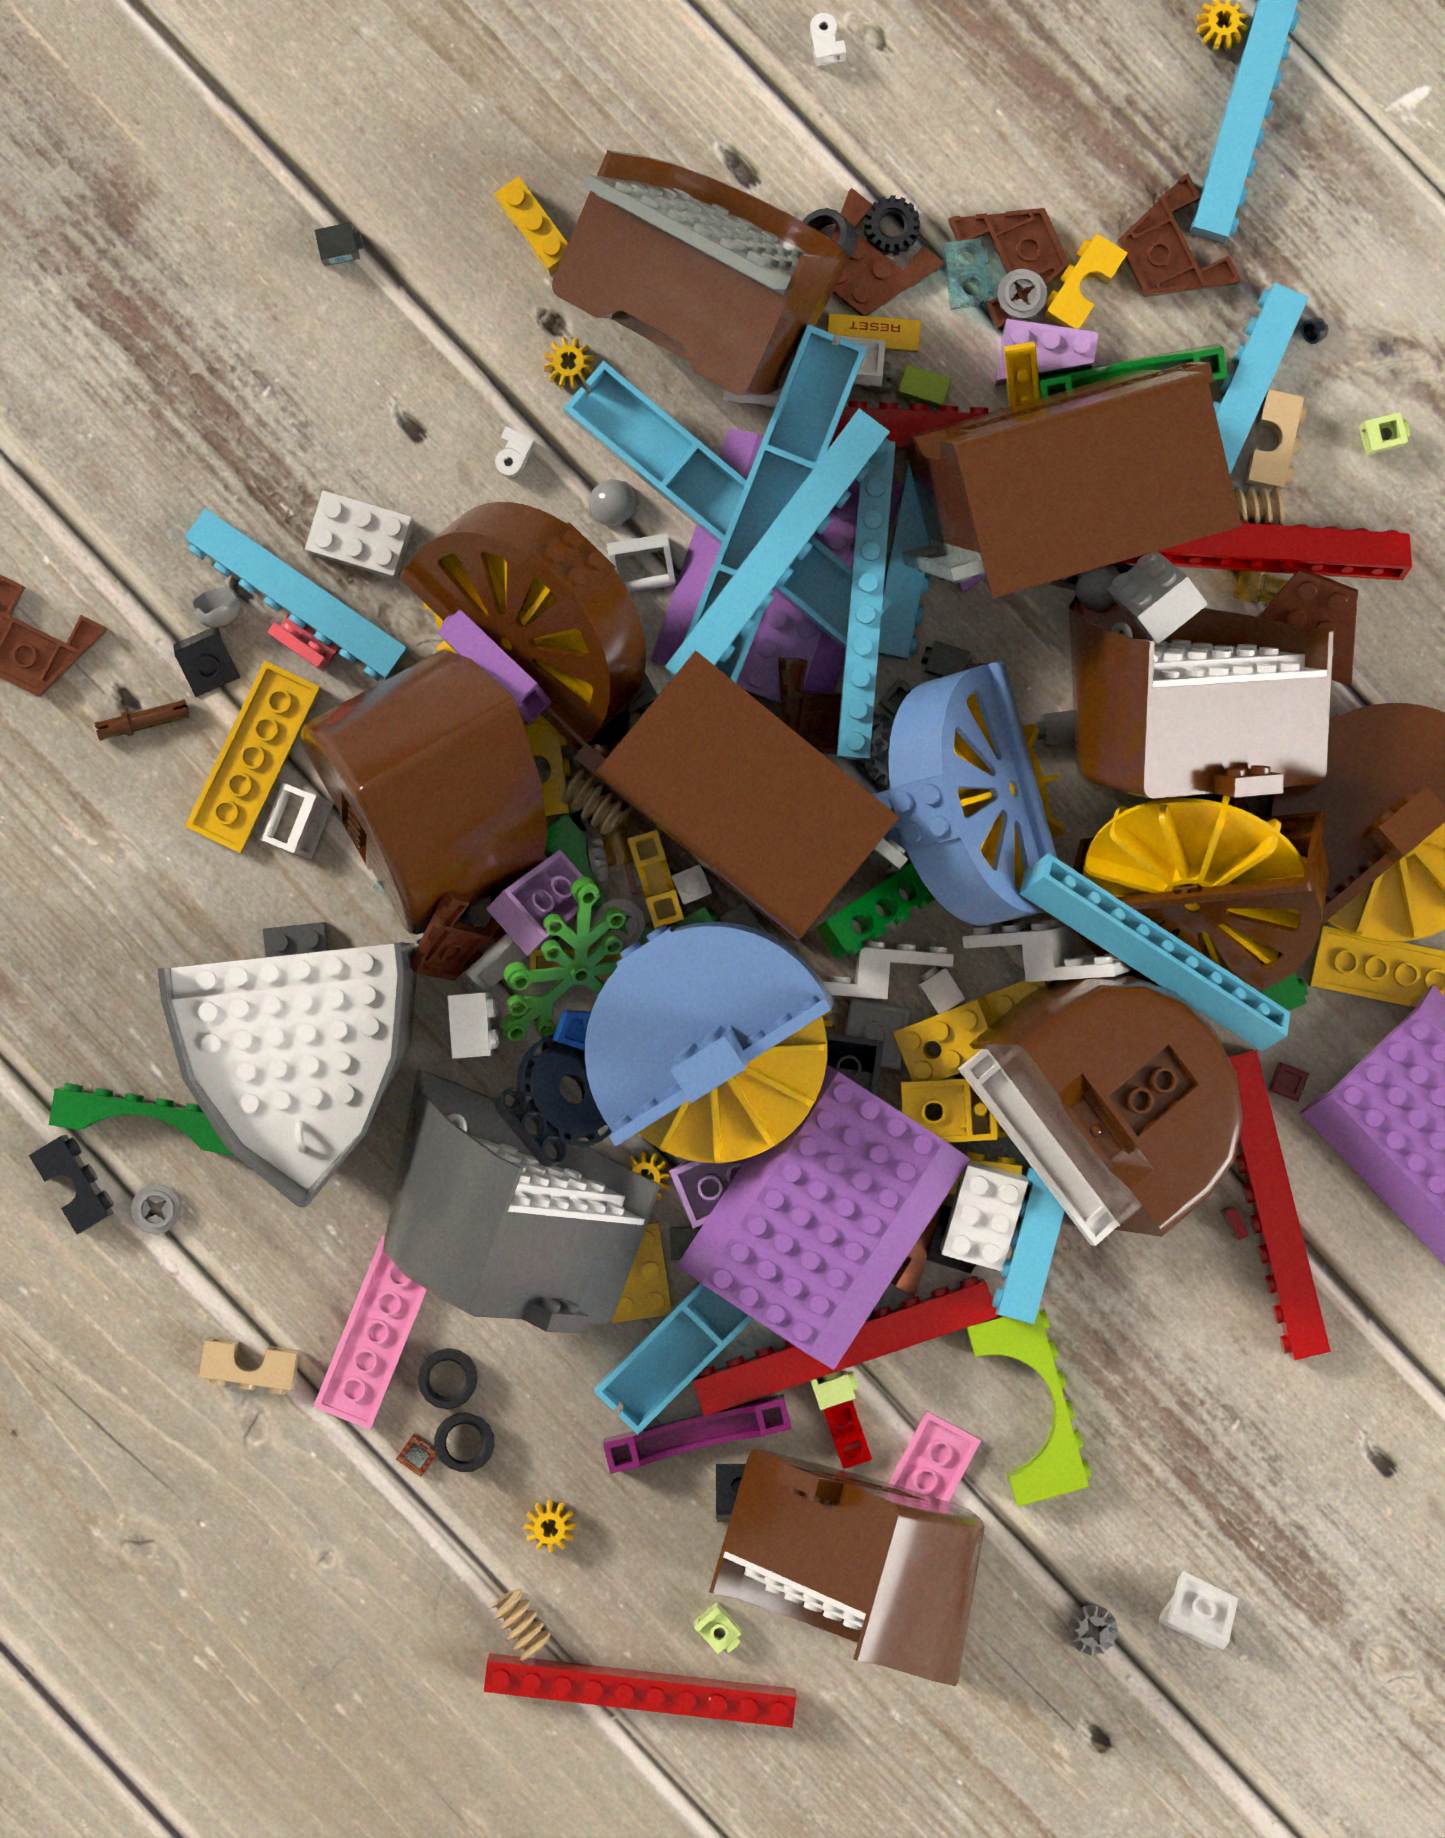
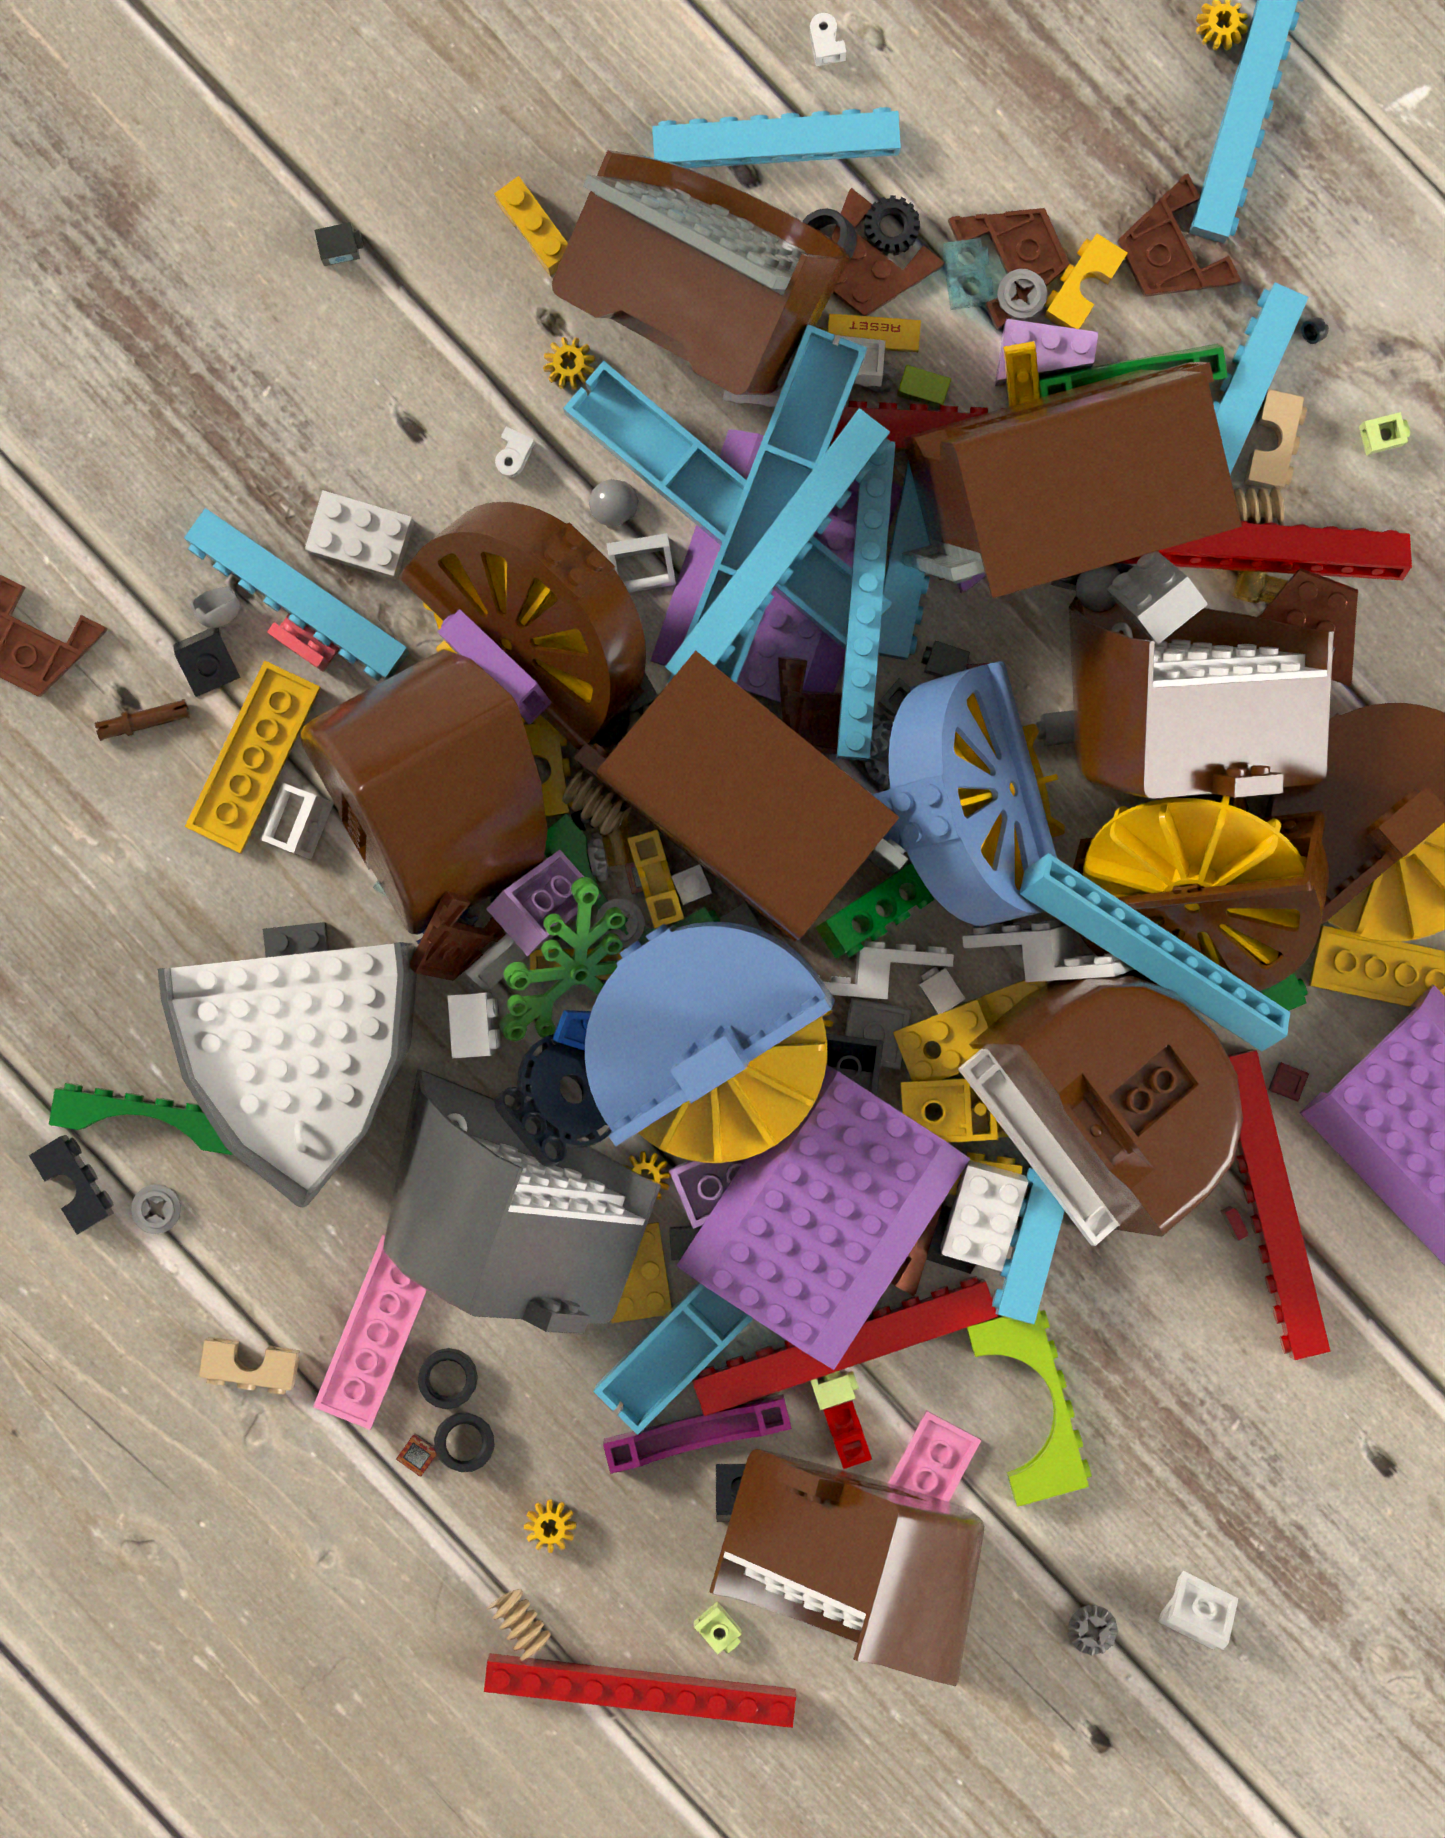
(778, 139): none -> medium azure brick

